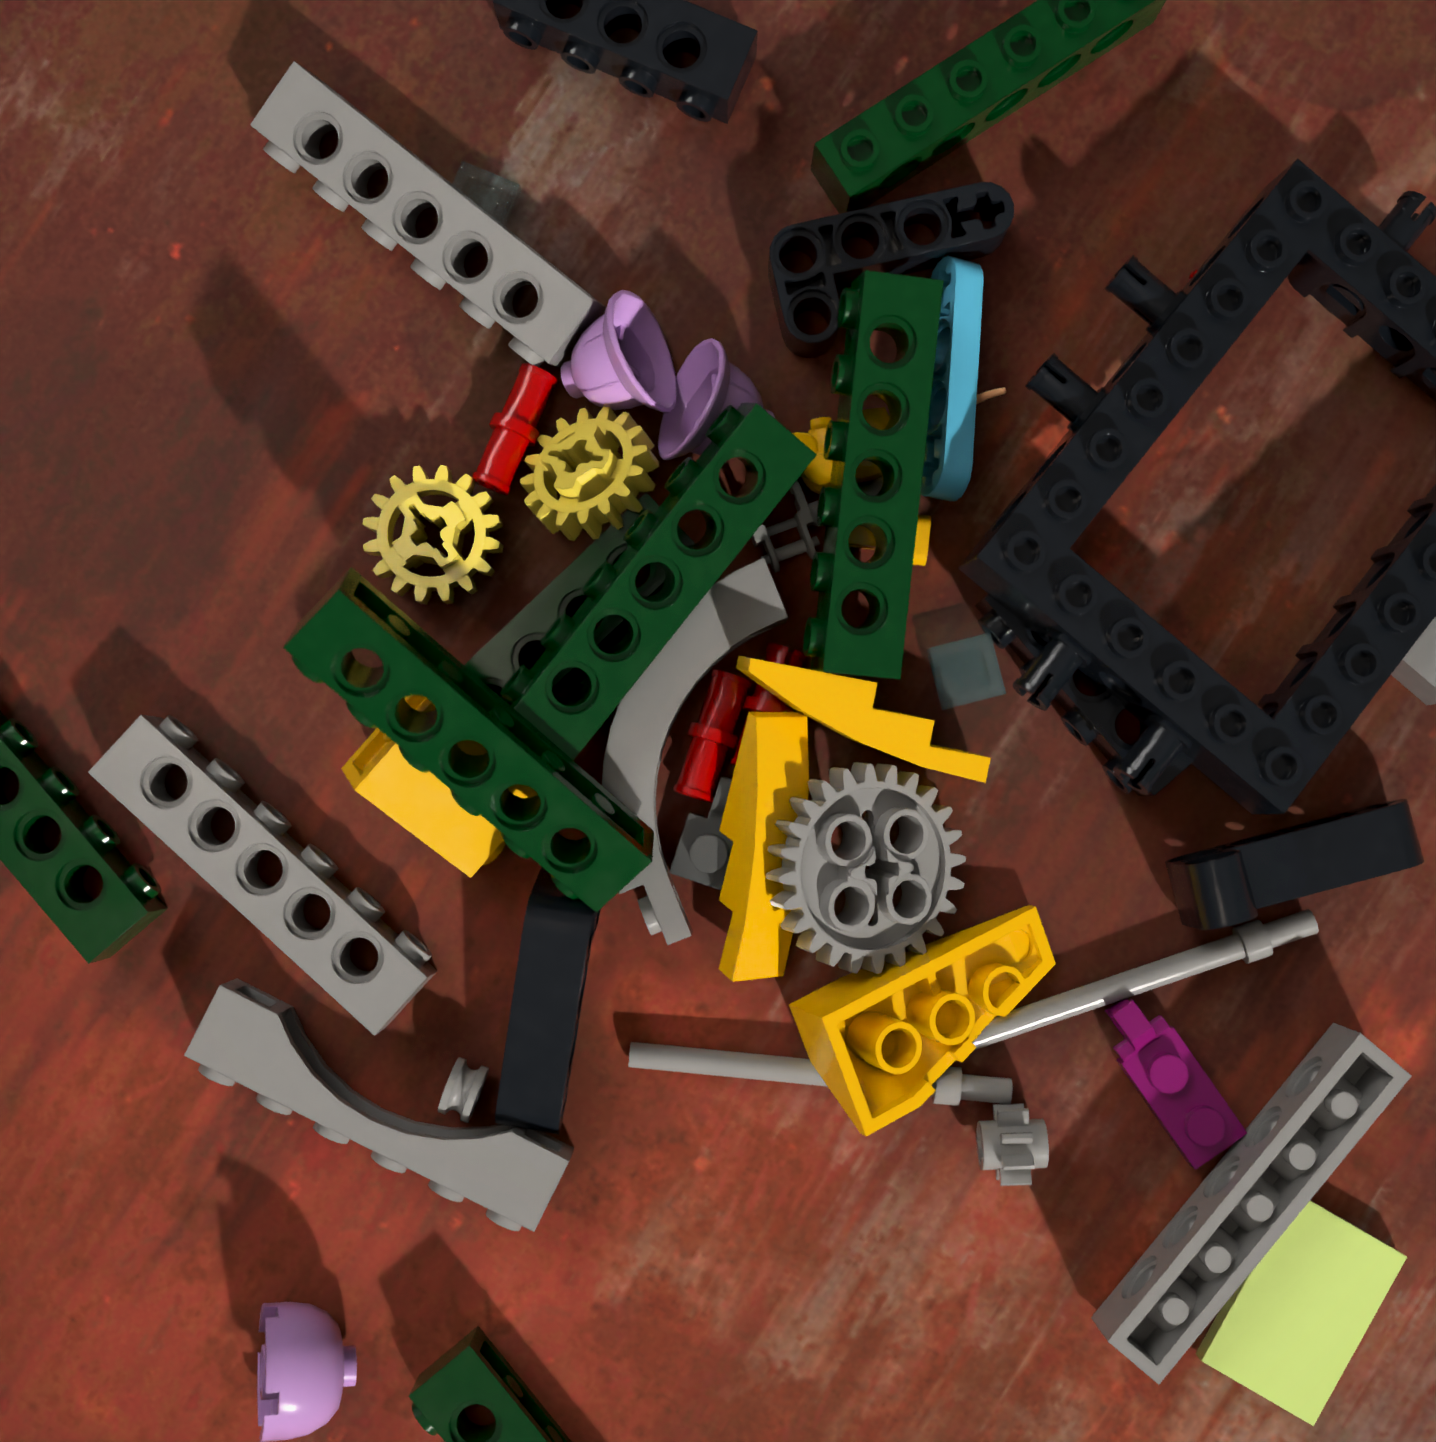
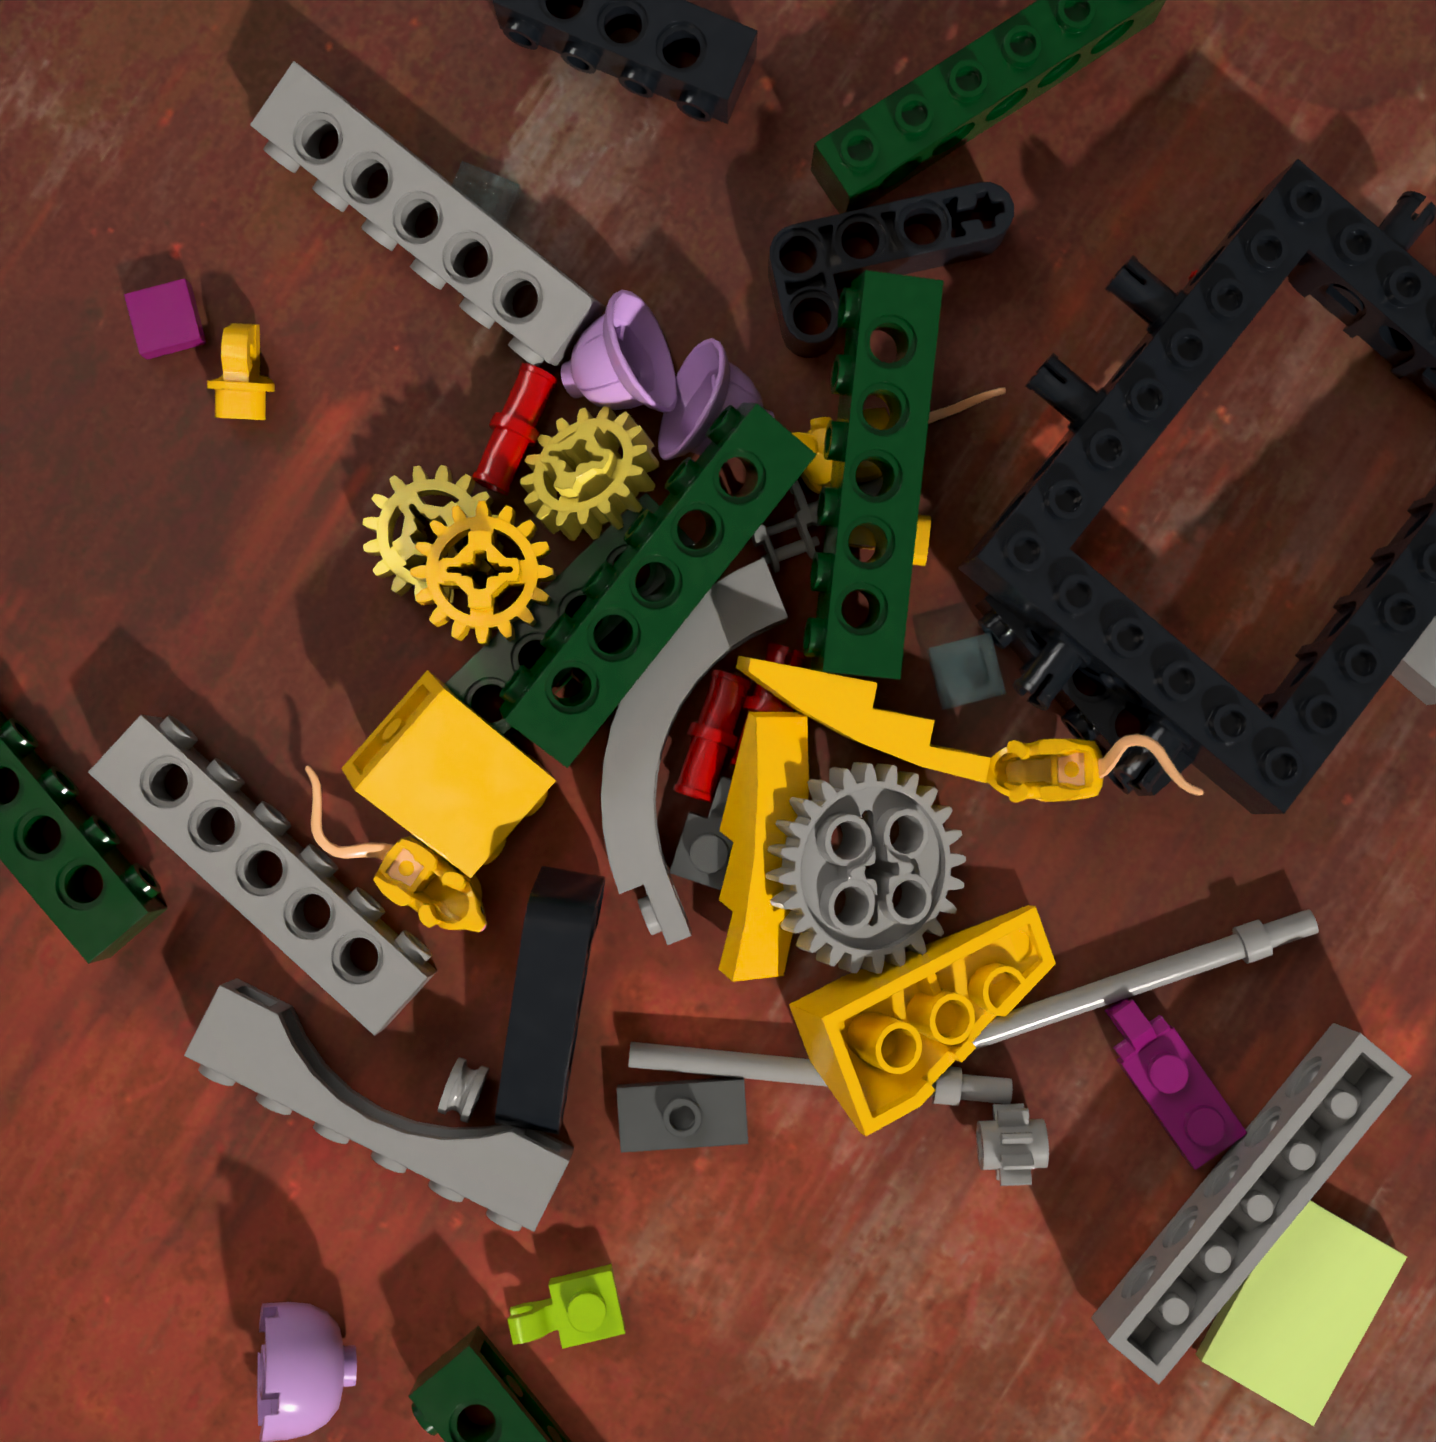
(165, 319): none -> magenta tile
(241, 388): none -> yellow piece
(412, 875): none -> yellow animal
(467, 709): dark green brick -> none
(481, 545): none -> yellow gear
(581, 1308): none -> lime plate
(682, 1114): none -> dark grey plate
(955, 381): medium azure beam -> none
(1066, 768): none -> yellow animal
(1237, 878): black beam -> none

